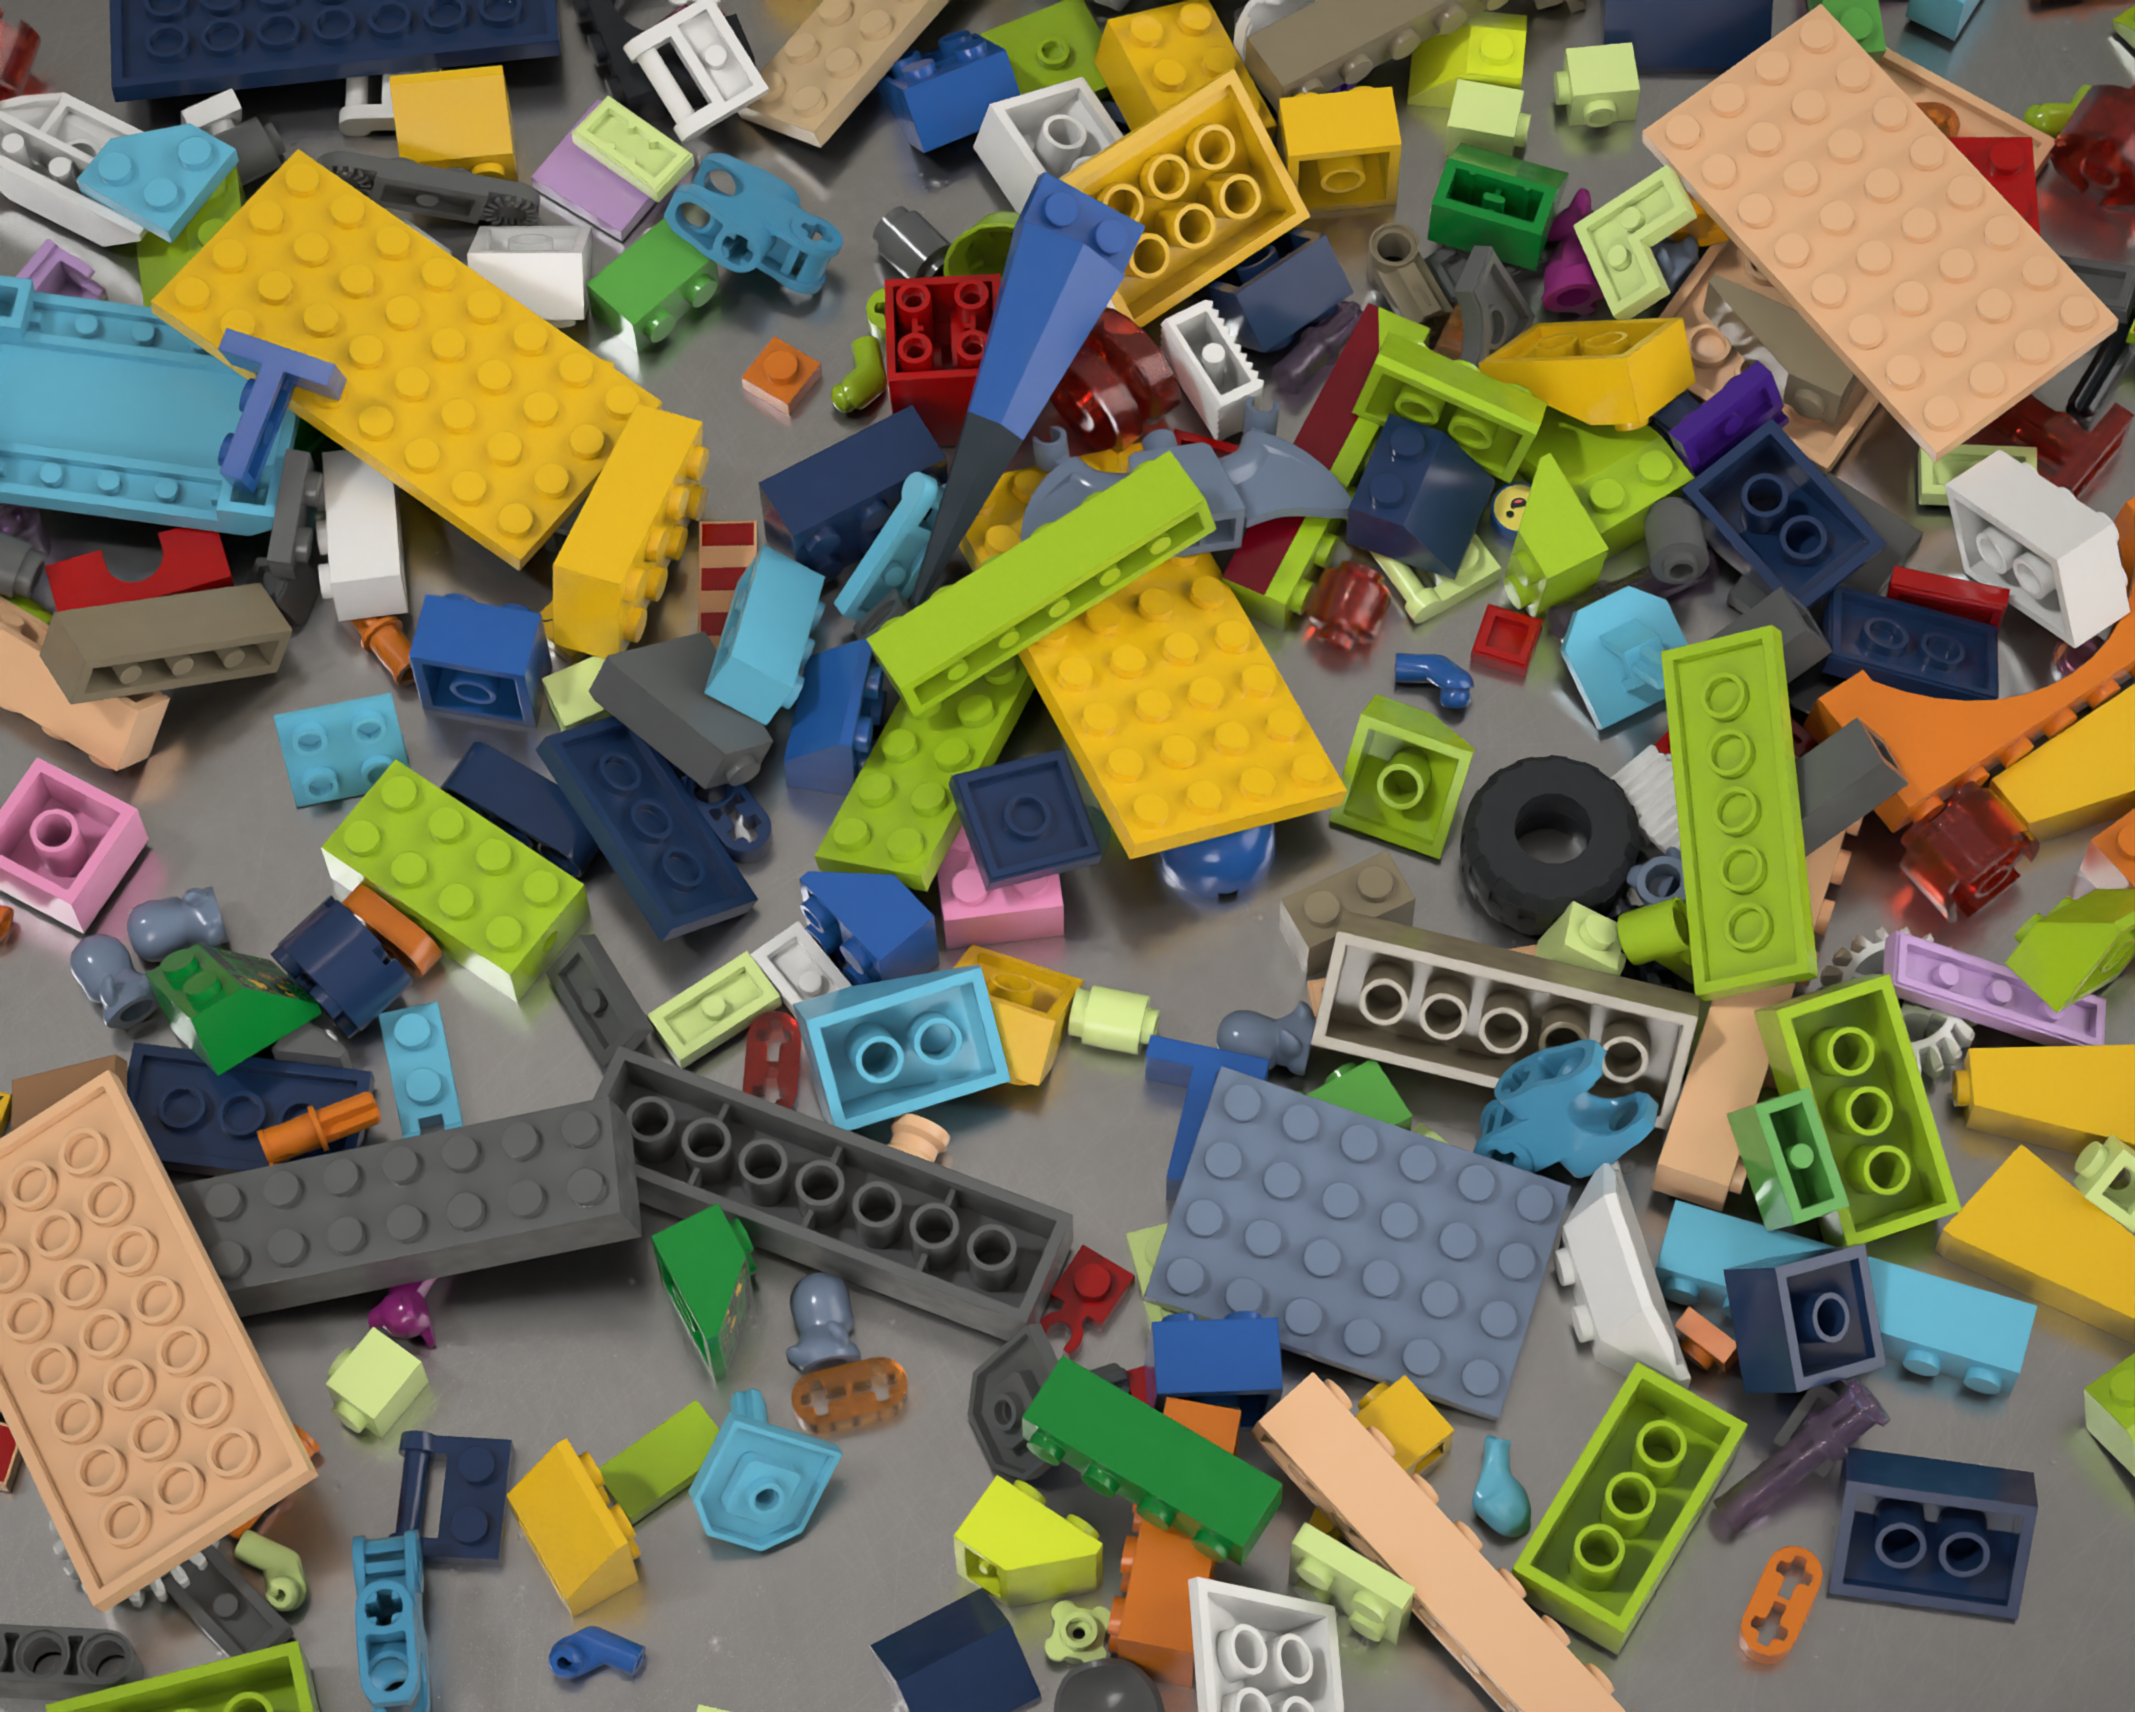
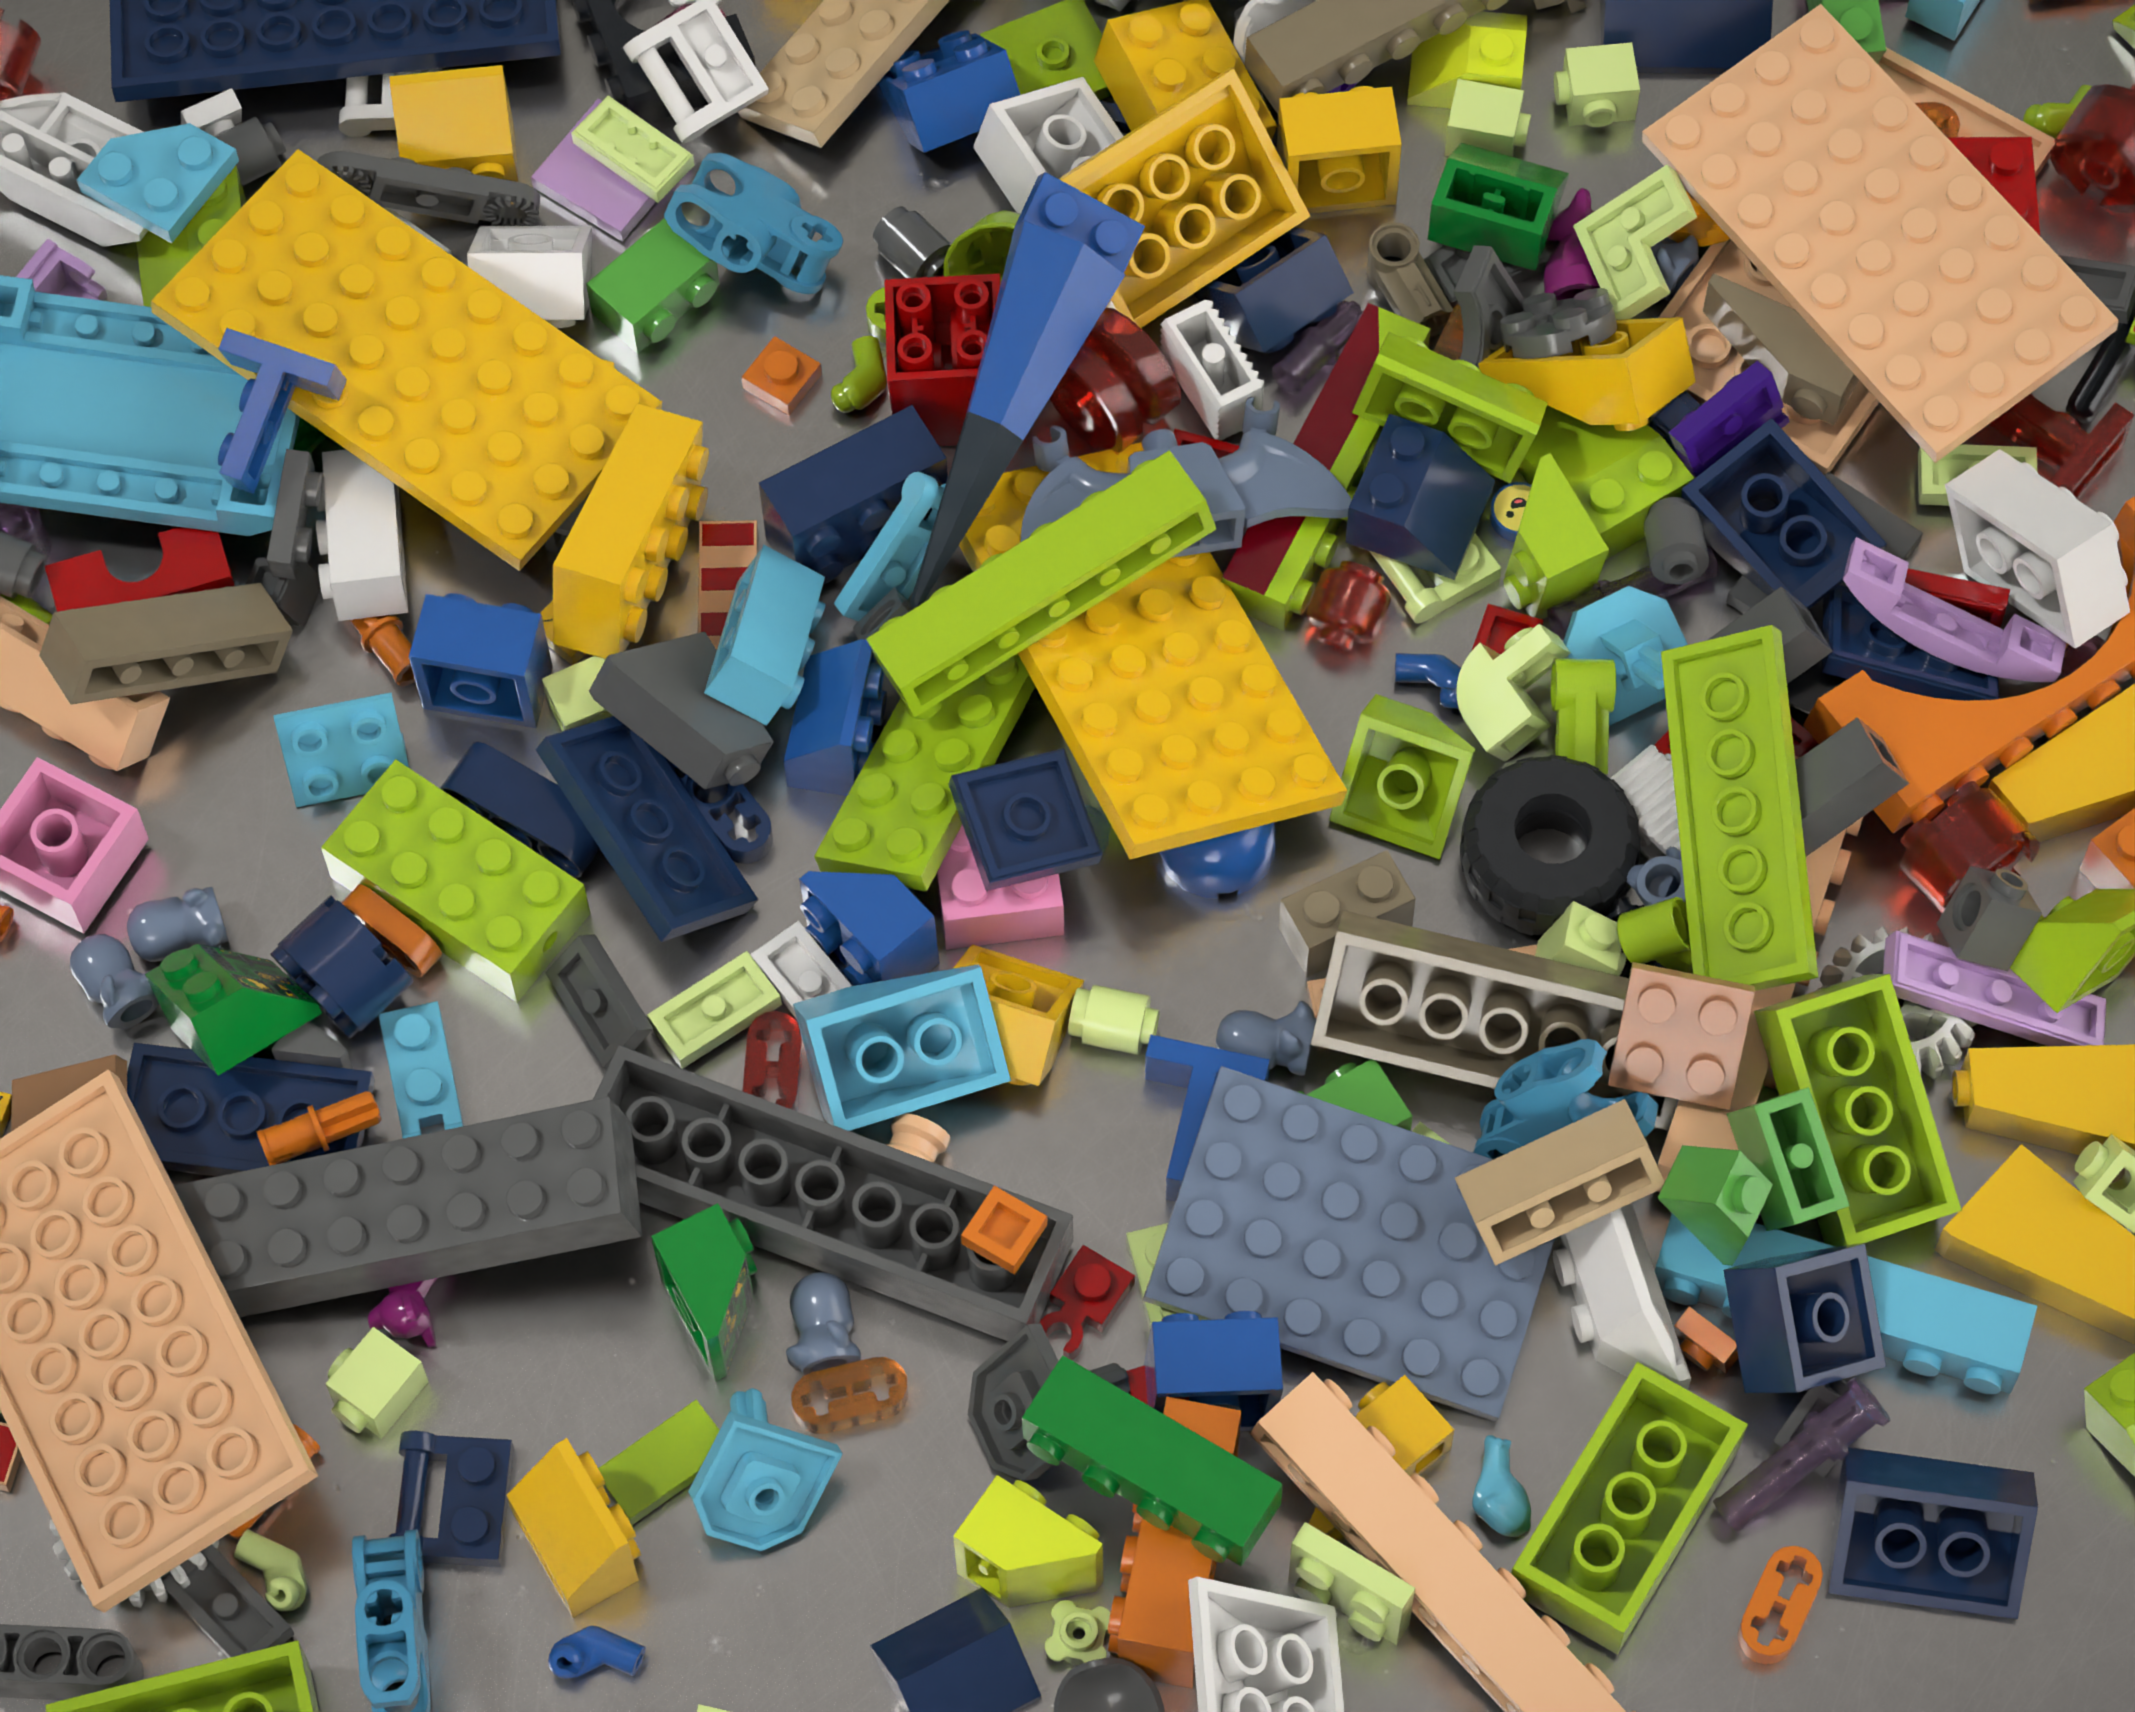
(1004, 1230): none -> orange plate
(1495, 694): none -> yellowish green brick
(1551, 325): none -> dark grey plate
(1560, 1182): none -> tan brick
(1582, 698): none -> lime piece
(1681, 1035): none -> nougat plate
(1716, 1197): none -> bright green slope
(1989, 917): none -> dark grey brick
(2016, 653): none -> lavender slope

